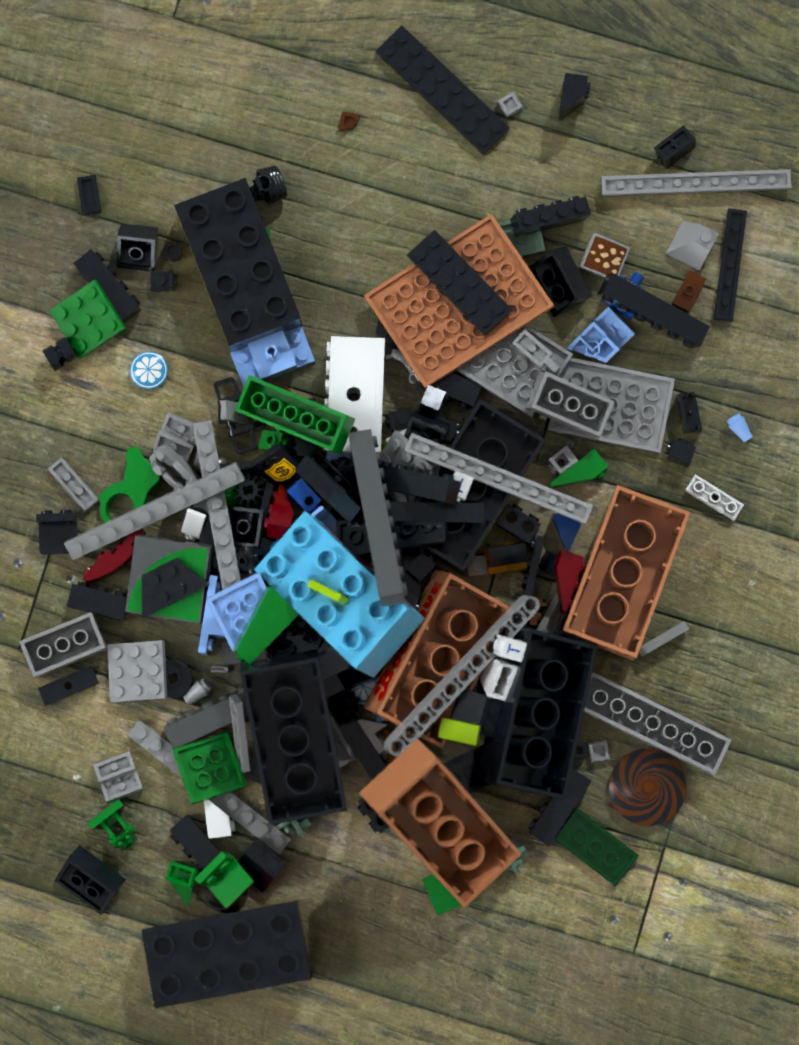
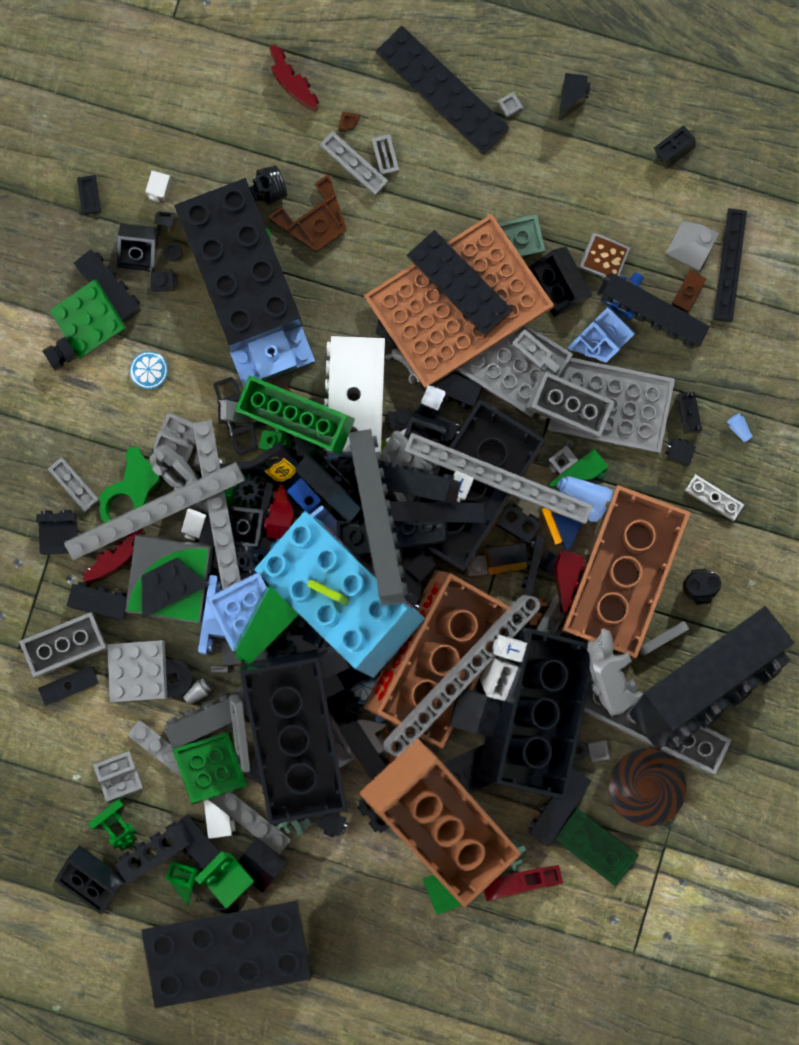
(158, 186): none -> white brick
(165, 218): none -> black tile
(180, 839): none -> black brick
(295, 85): none -> dark red slope
(320, 224): none -> reddish brown wing
(333, 824): none -> black brick
(353, 163): none -> light grey plate
(389, 170): none -> light grey tile
(459, 731): lime tile -> none
(523, 882): none -> dark red slope
(550, 216): black brick -> none
(551, 525): none -> light orange tile
(587, 492): none -> light blue cone
(608, 679): none -> light grey animal
(696, 182): light grey plate -> none
(701, 586): none -> black piece
(703, 685): none -> black brick

